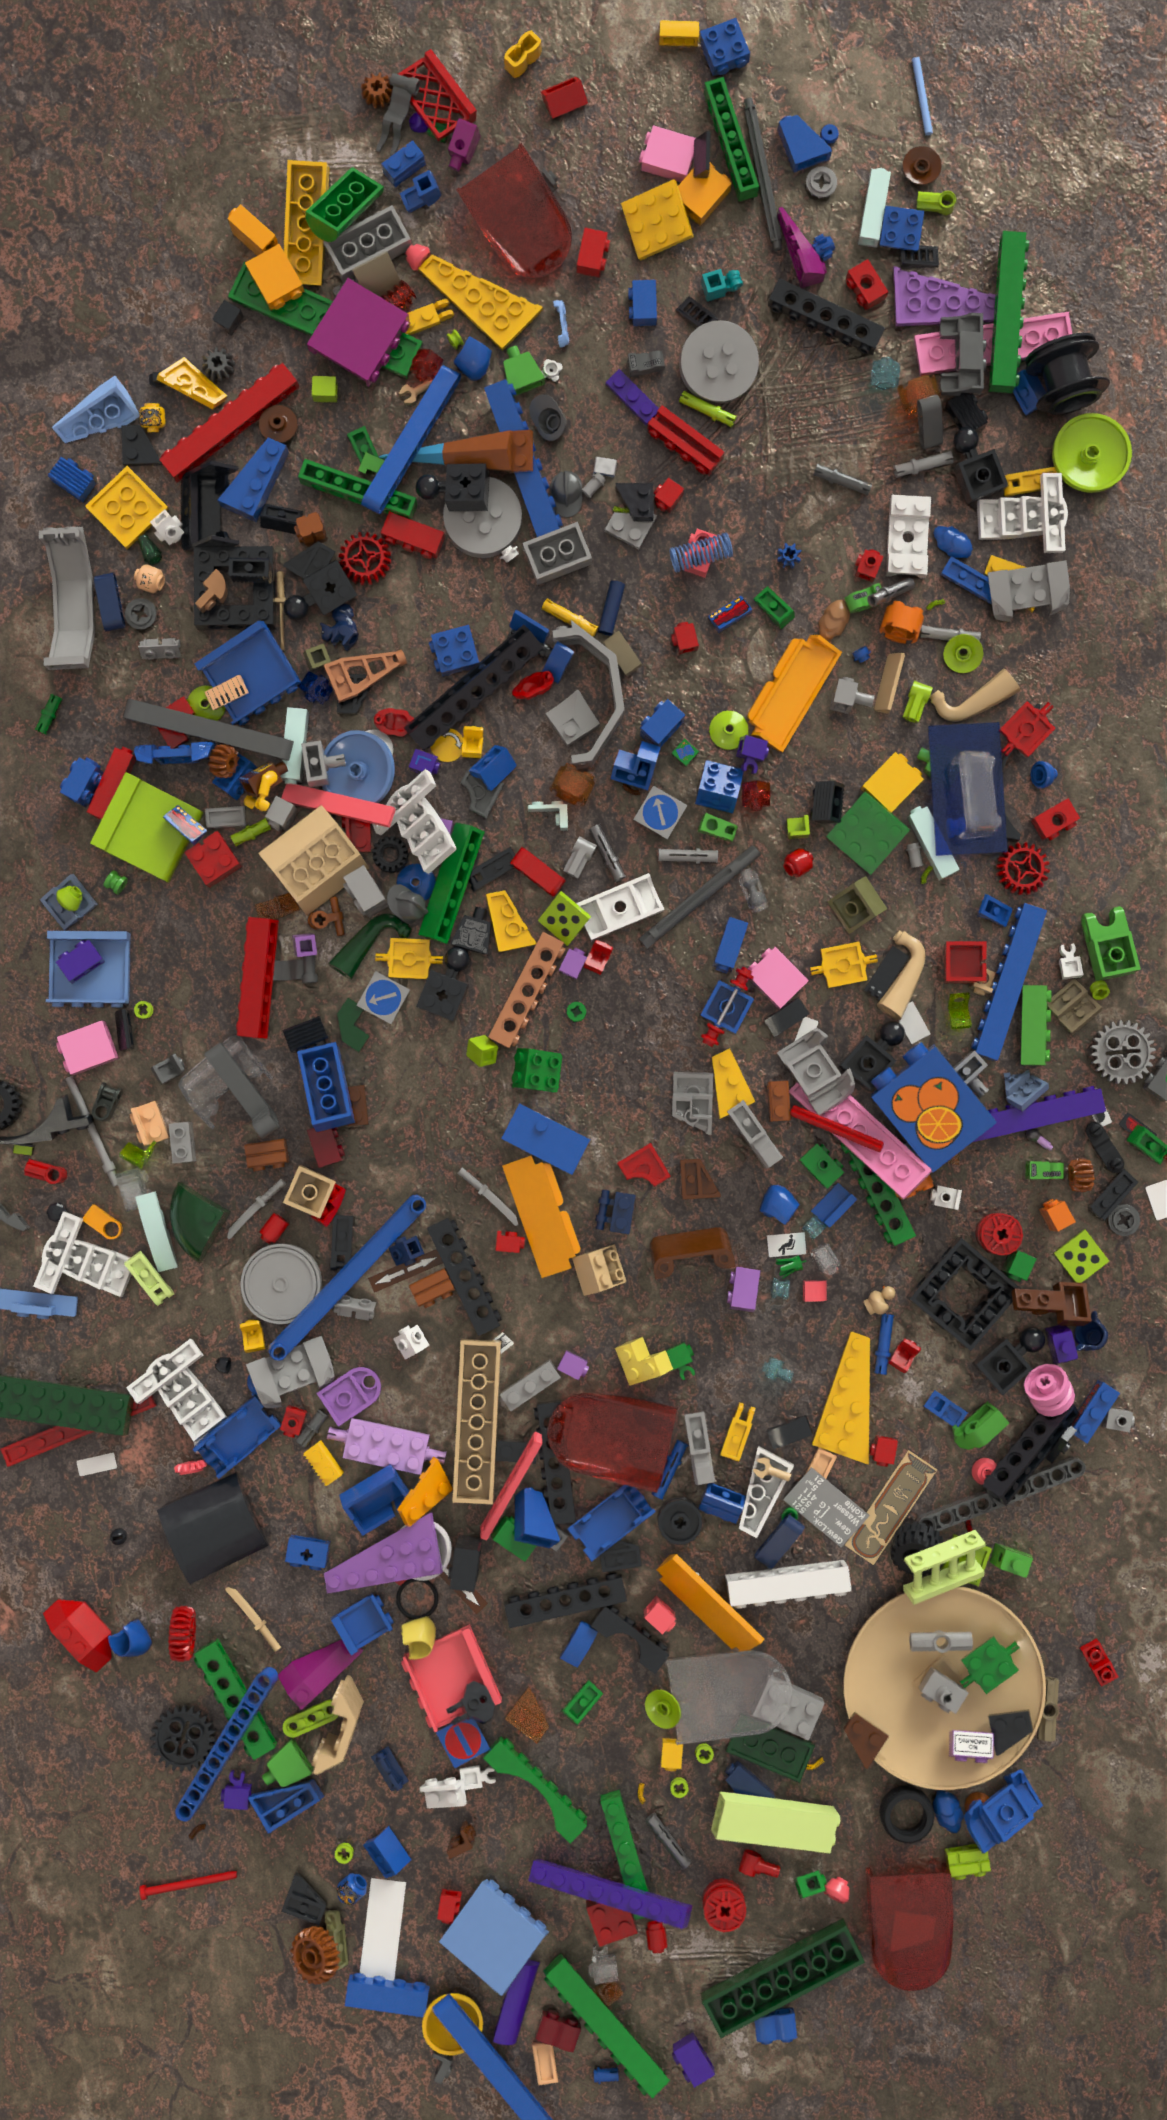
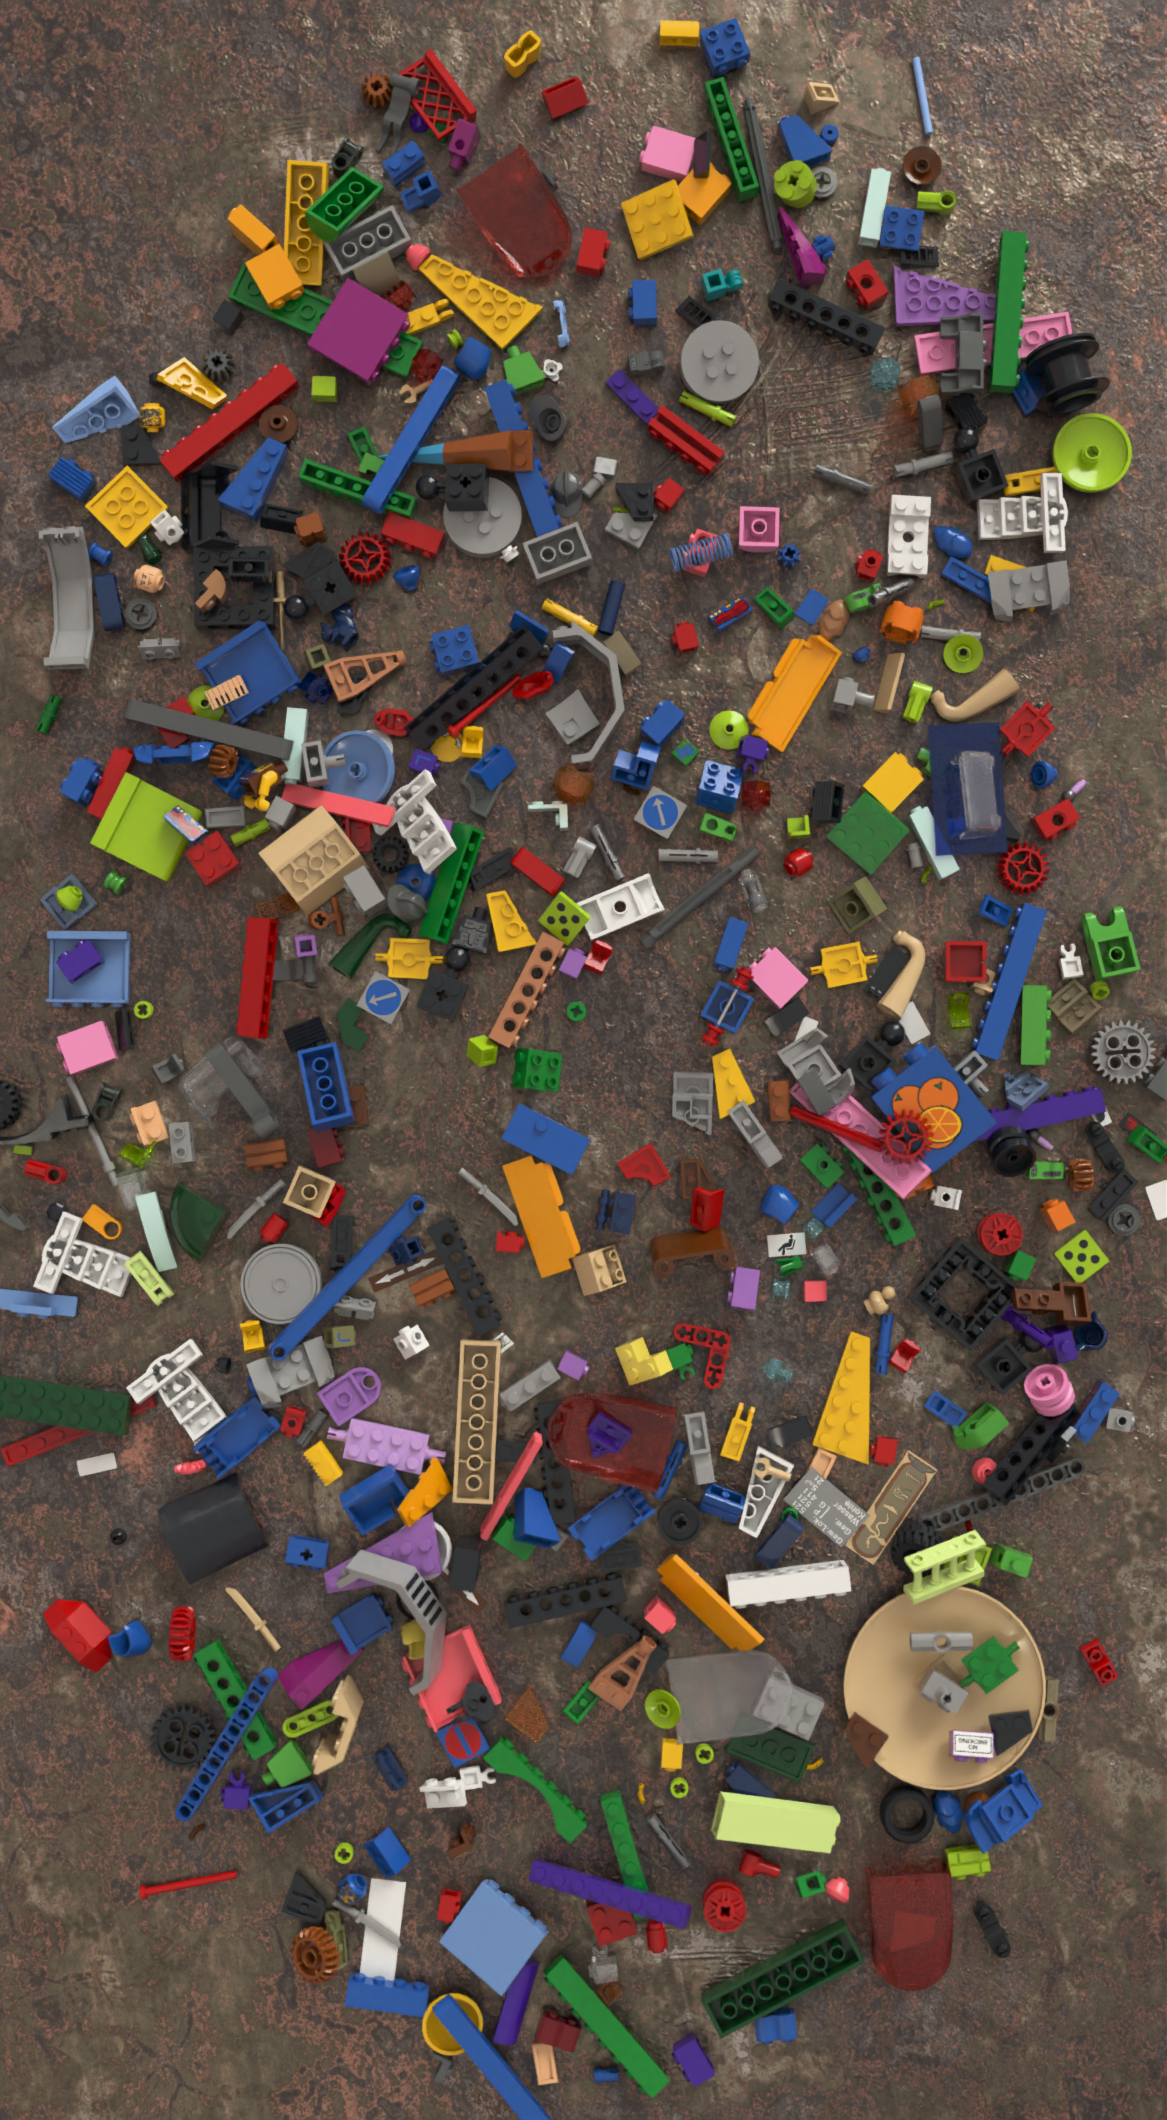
(100, 554): none -> blue bush
(339, 1336): none -> olive brick
(348, 155): none -> pearl dark grey piece
(371, 1923): none -> light grey sword
(407, 577): none -> blue brick
(416, 1596): none -> light grey panel
(454, 731): none -> red bar
(607, 1435): none -> dark purple slope
(611, 1690): none -> nougat plate
(706, 1209): none -> red panel
(714, 1349): none -> red beam
(759, 529): none -> bright pink brick
(795, 173): none -> lime brick
(812, 606): none -> blue sticker
(816, 1092): none -> dark grey slope
(819, 96): none -> tan slope
(915, 1136): none -> red gear
(992, 1930): none -> black piece
(1010, 1151): none -> black wheel
(1021, 1322): none -> dark purple pin
(1071, 793): none -> piece

